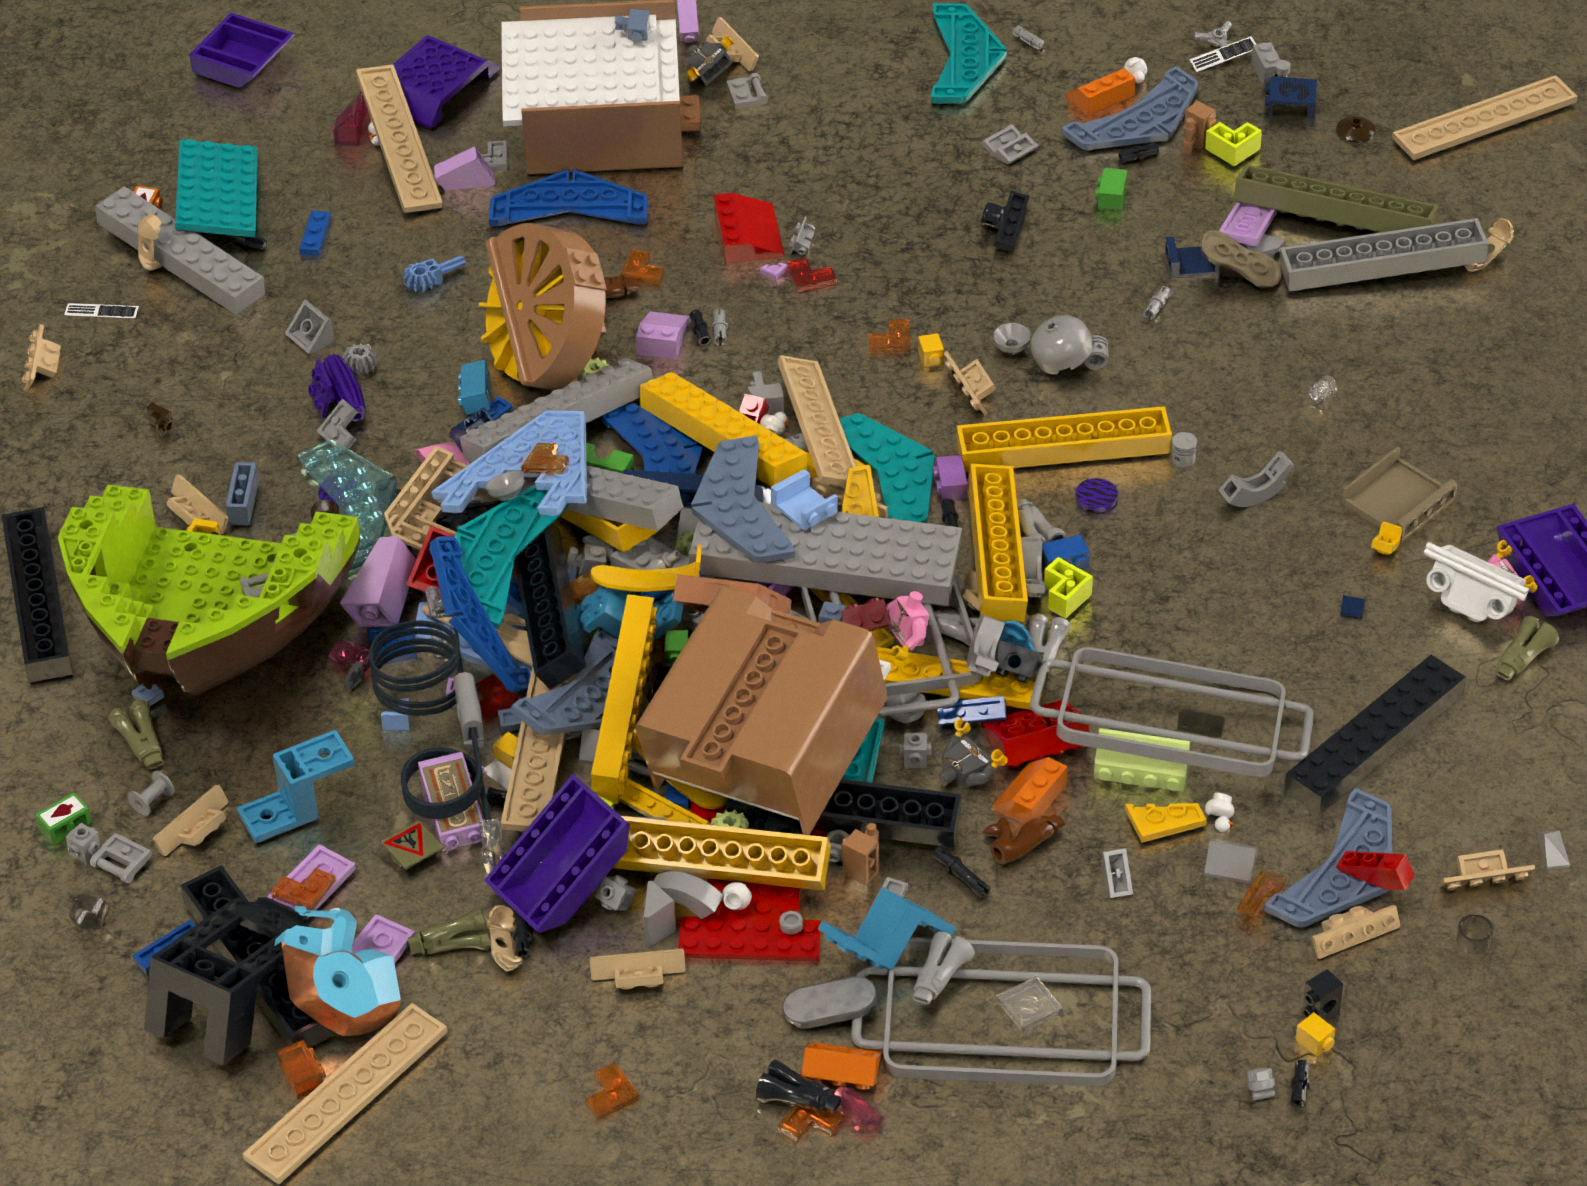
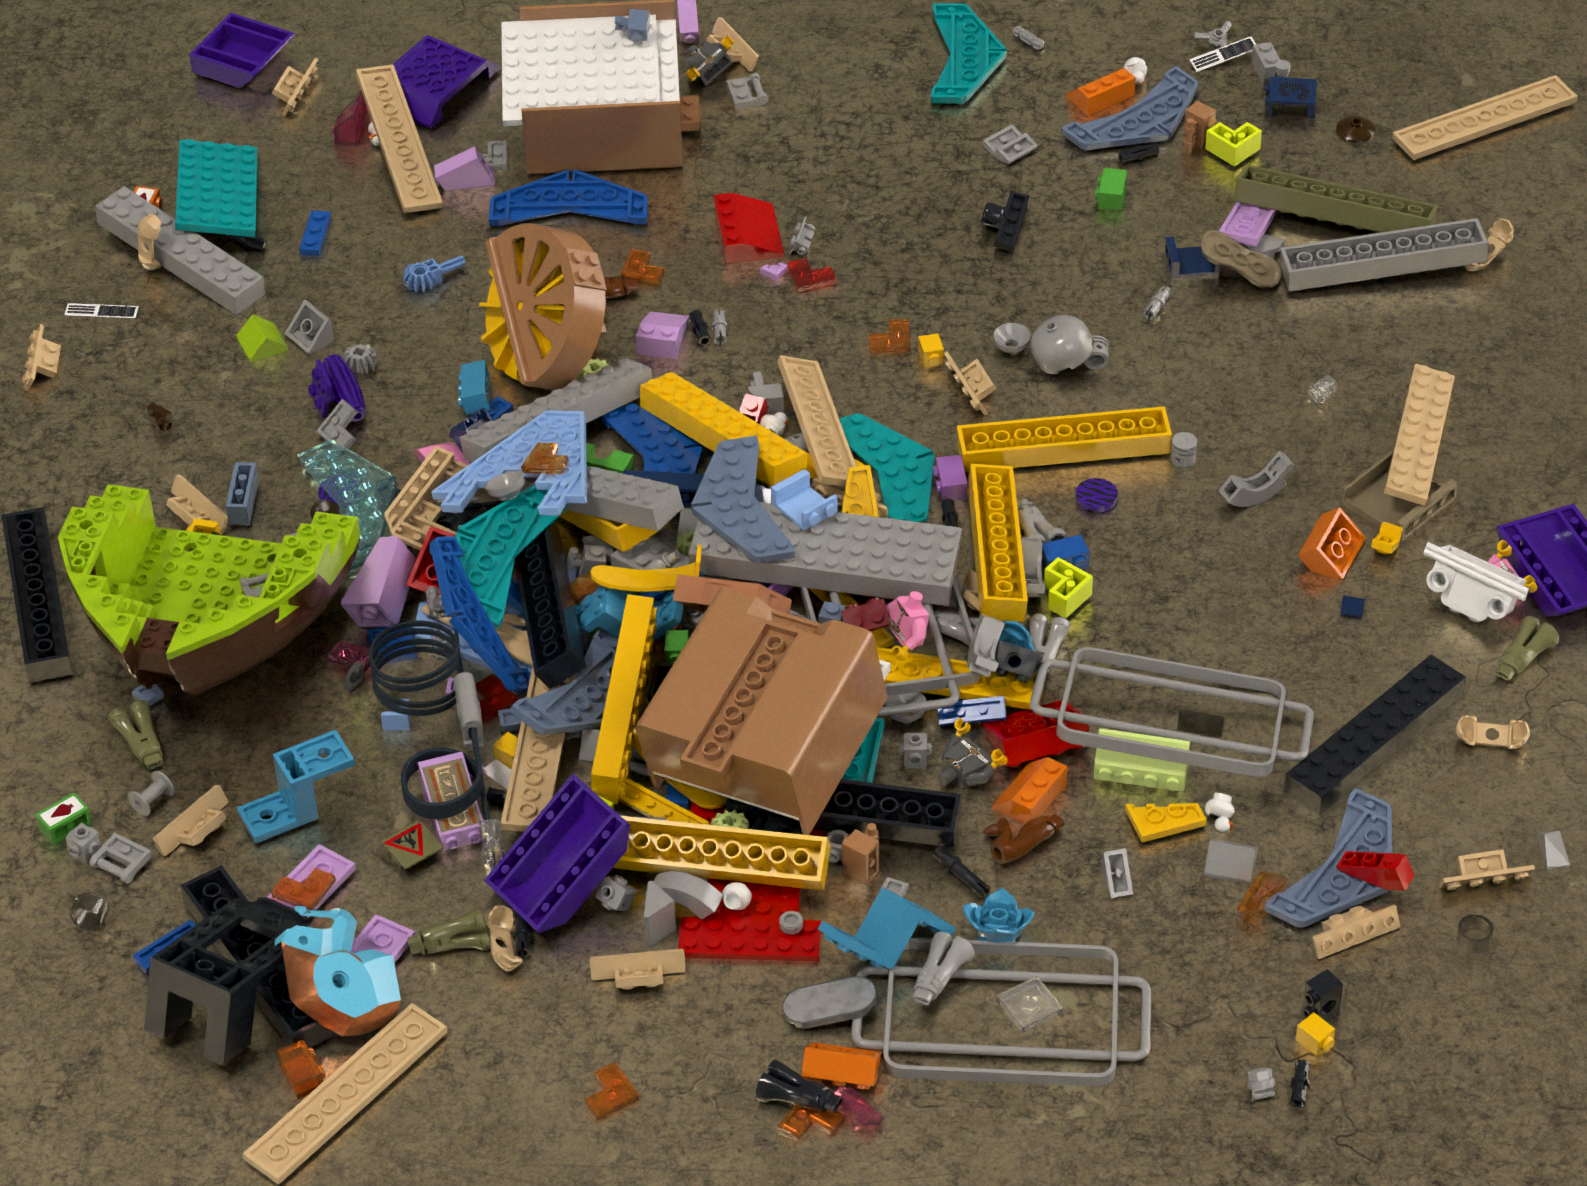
(260, 339): none -> lime slope
(291, 85): none -> tan bracket
(998, 918): none -> dark azure brick
(1332, 545): none -> orange slope
(1419, 434): none -> tan plate
(1510, 735): none -> tan piece

